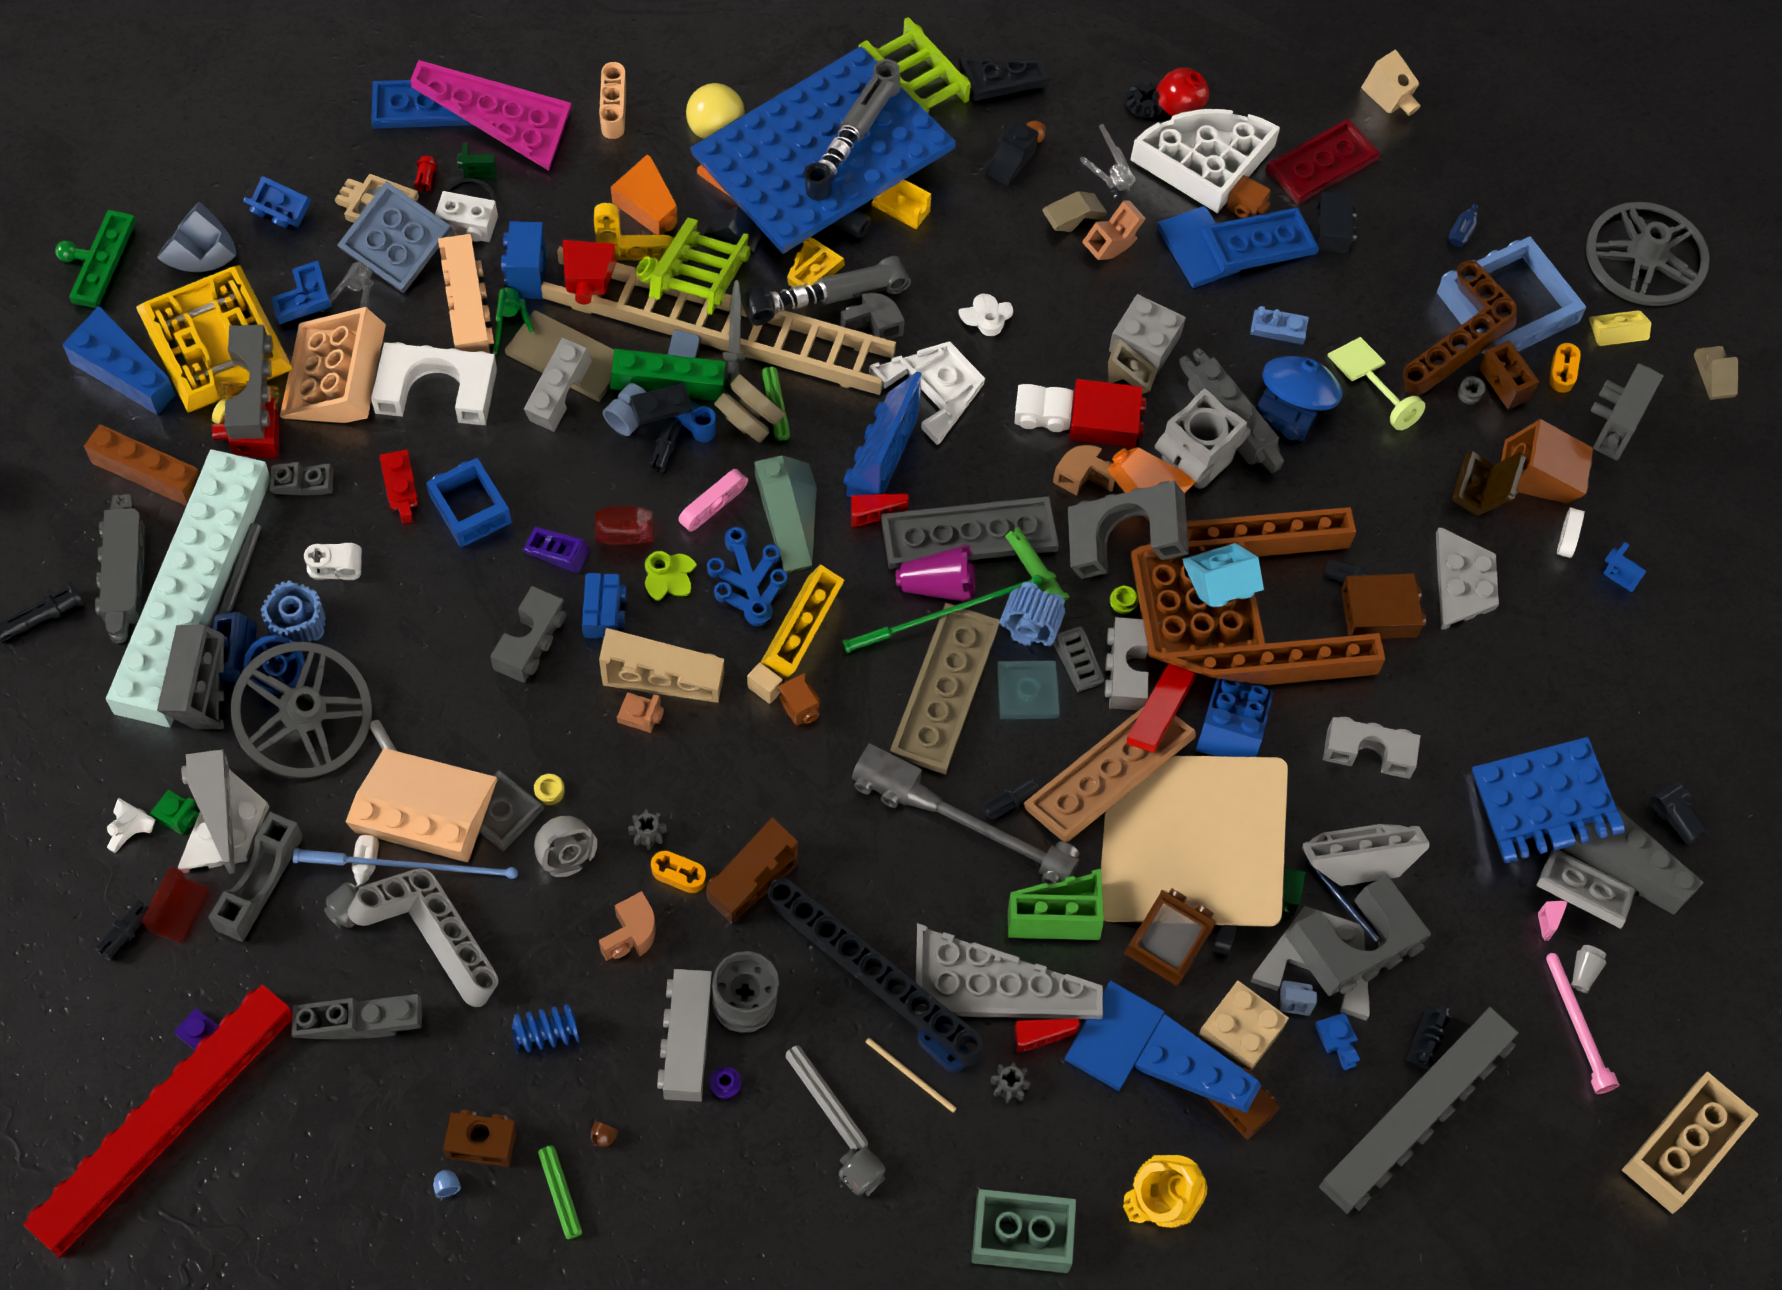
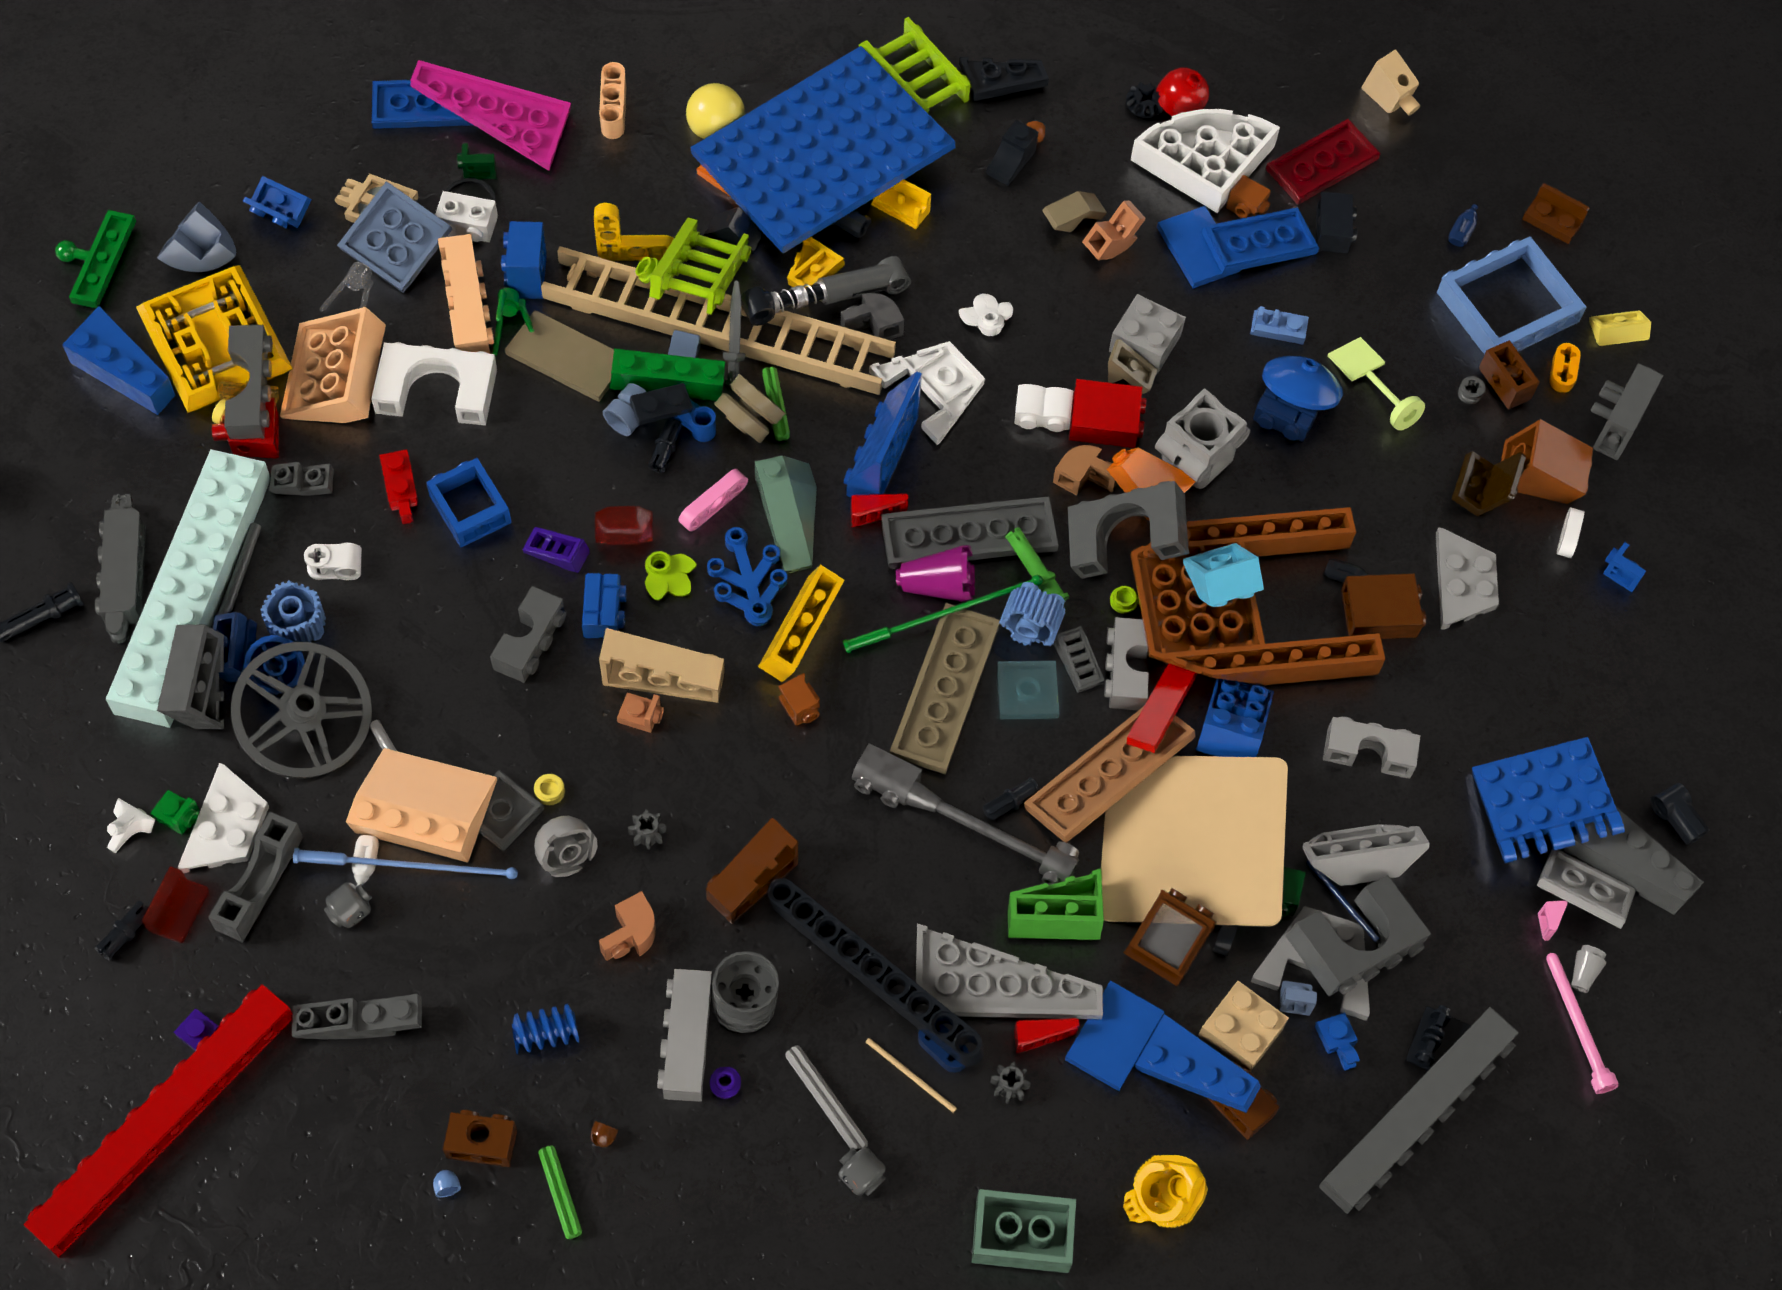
(142, 464): dark orange brick -> none
(210, 784): light grey slope -> none
(307, 298): blue plate -> none
(426, 169): red pin -> none
(439, 924): light grey beam -> none
(548, 398): light grey arch -> none
(588, 268): red torso -> none
(646, 197): orange slope -> none
(676, 878): light orange beam -> none
(764, 683): tan piece -> none
(853, 128): piece -> none
(1120, 173): clear plant -> none
(1262, 440): dark grey hinge -> none
(1467, 333): reddish brown beam -> none
(1556, 213): none -> reddish brown bracket
(1649, 251): dark grey wheel -> none
(1690, 1142): tan brick -> none
(1717, 372): dark tan slope -> none

